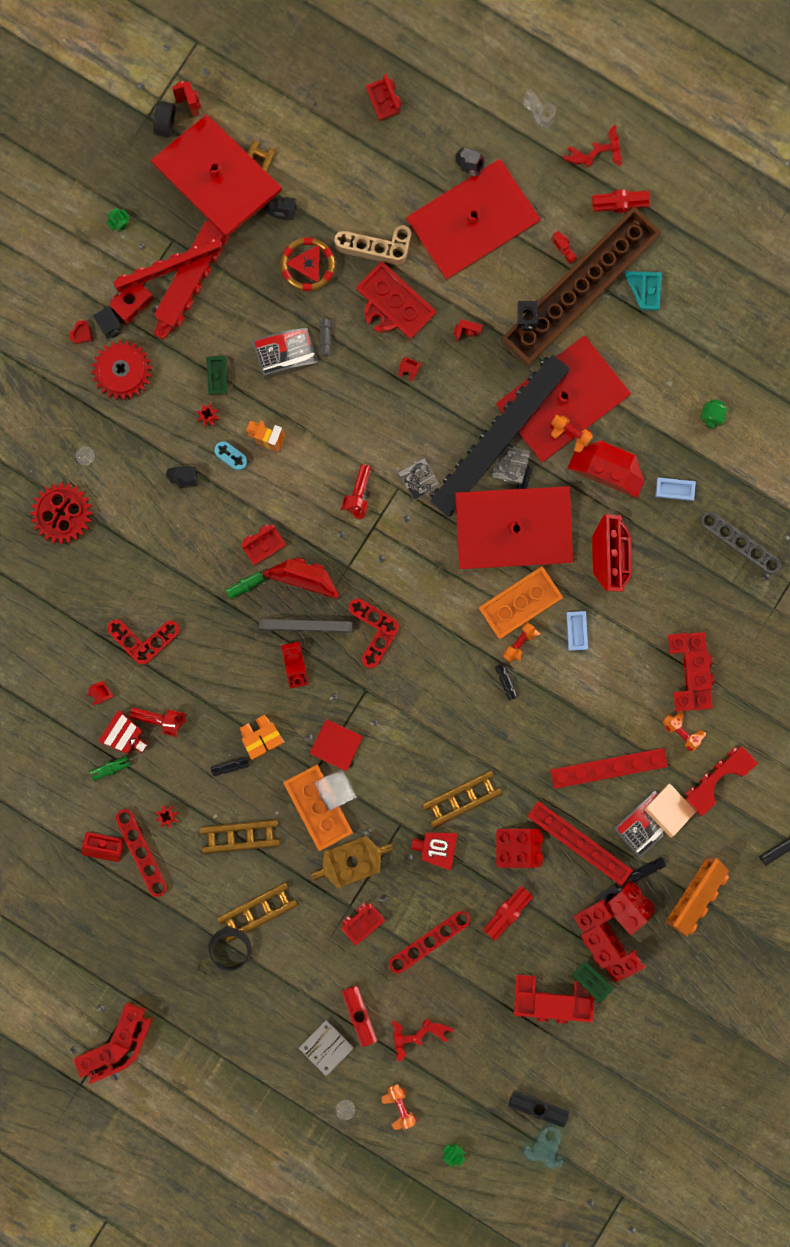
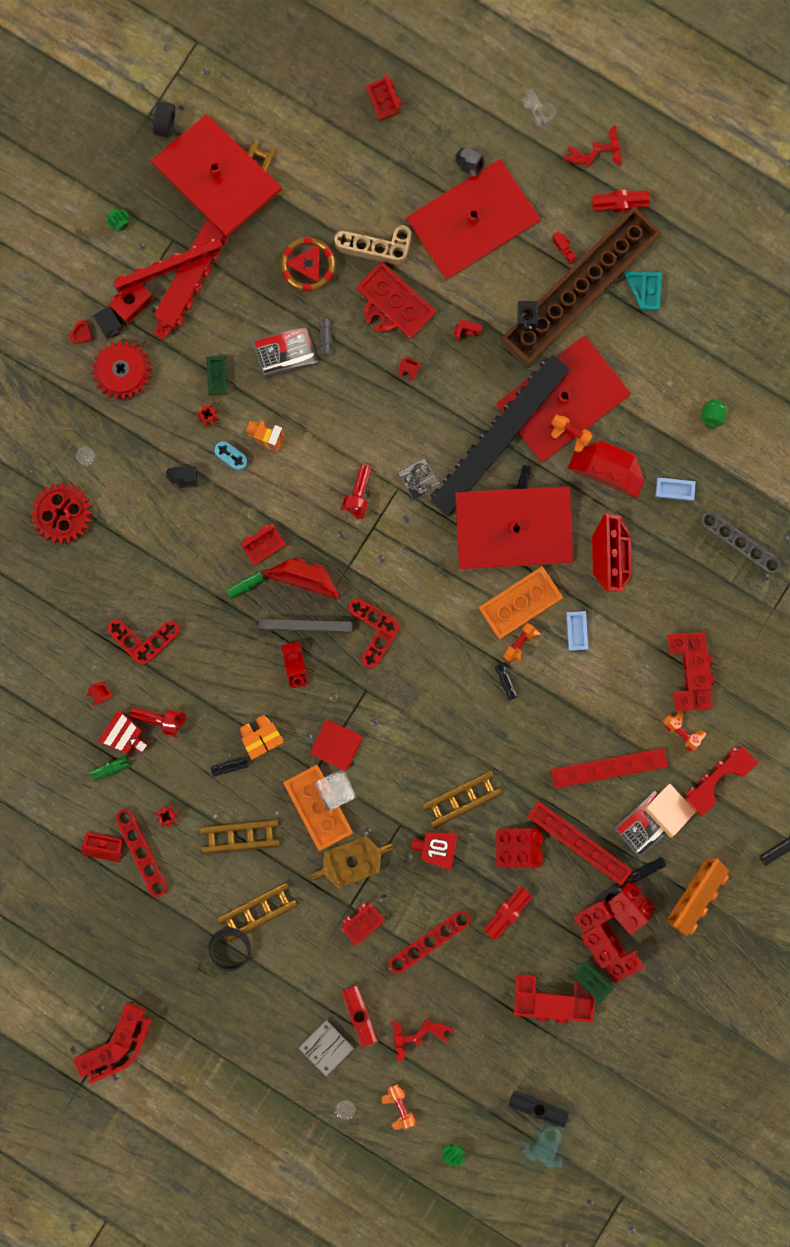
(184, 92): red bracket -> none
(281, 208): black rock -> none
(511, 464): clear piece -> none

